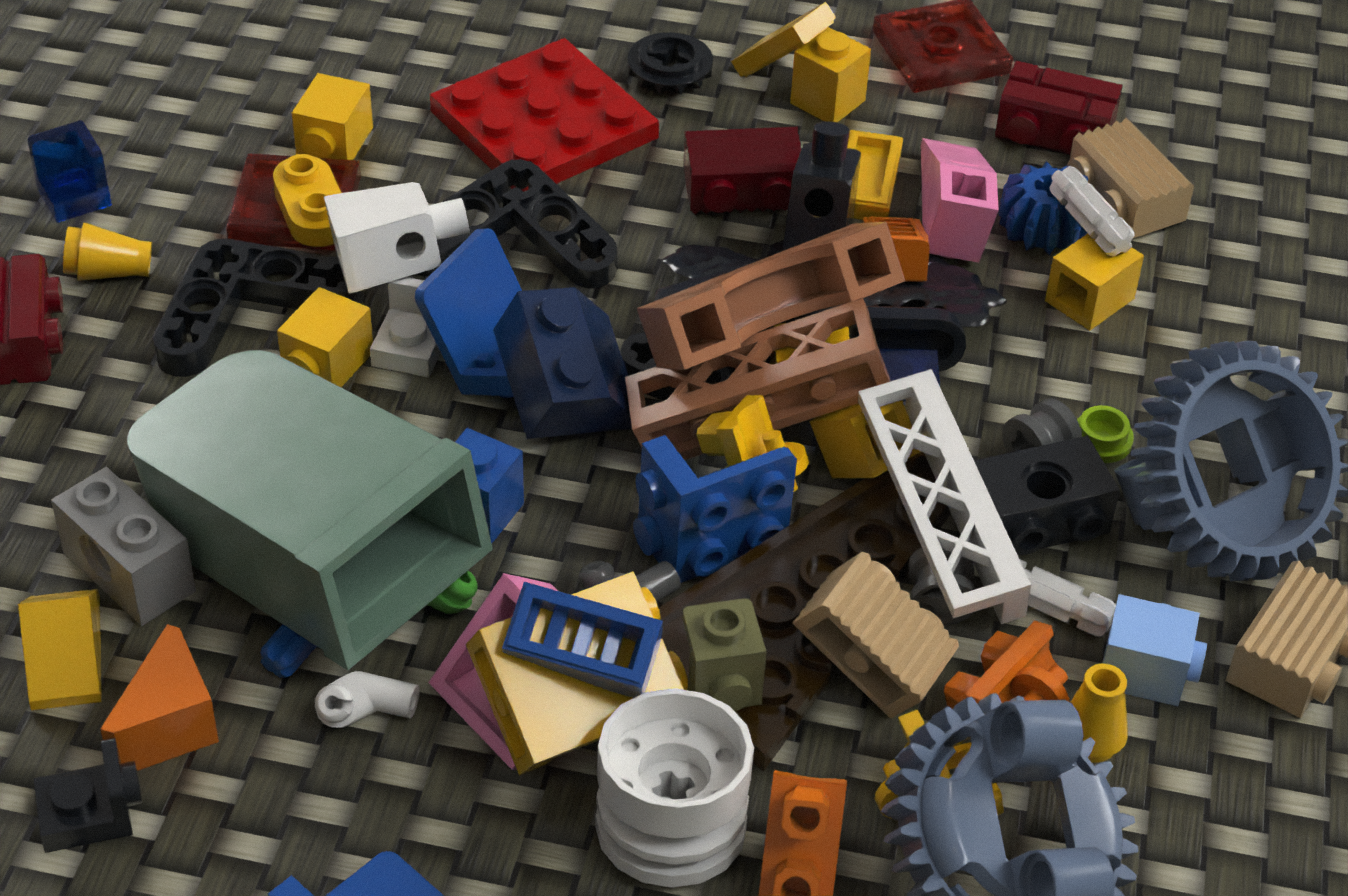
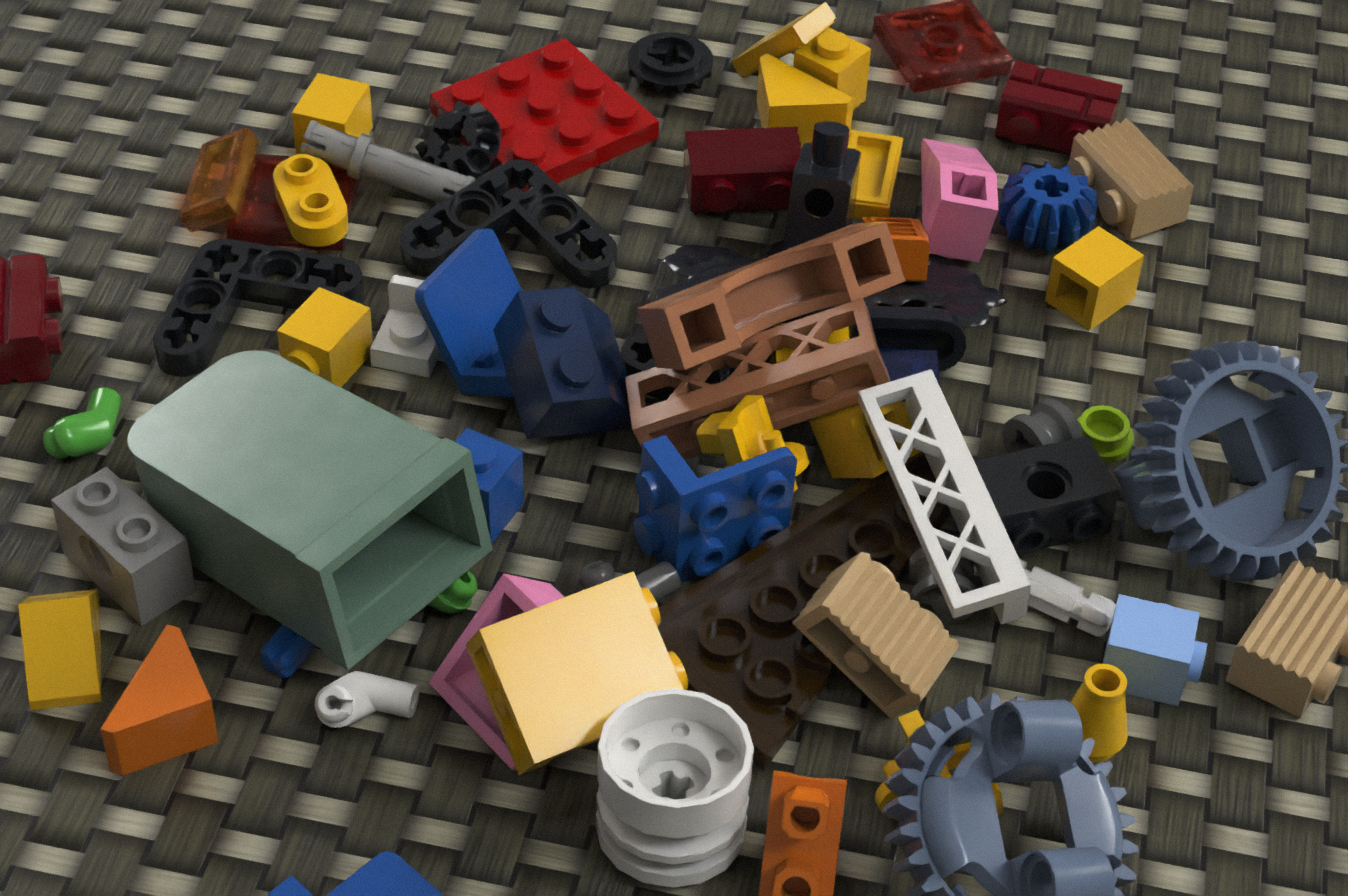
(69, 171): clear blue panel -> none
(85, 431): none -> bright green arm
(87, 802): black bracket -> none
(104, 254): yellow cone -> none
(219, 179): none -> clear orange tile
(380, 163): none -> light grey pin
(390, 232): white torso -> none
(478, 128): none -> black gear
(591, 615): blue slope -> none
(726, 652): olive bracket -> none
(797, 99): none -> yellow slope
(1013, 669): orange hips -> none
(1091, 211): white axle -> none

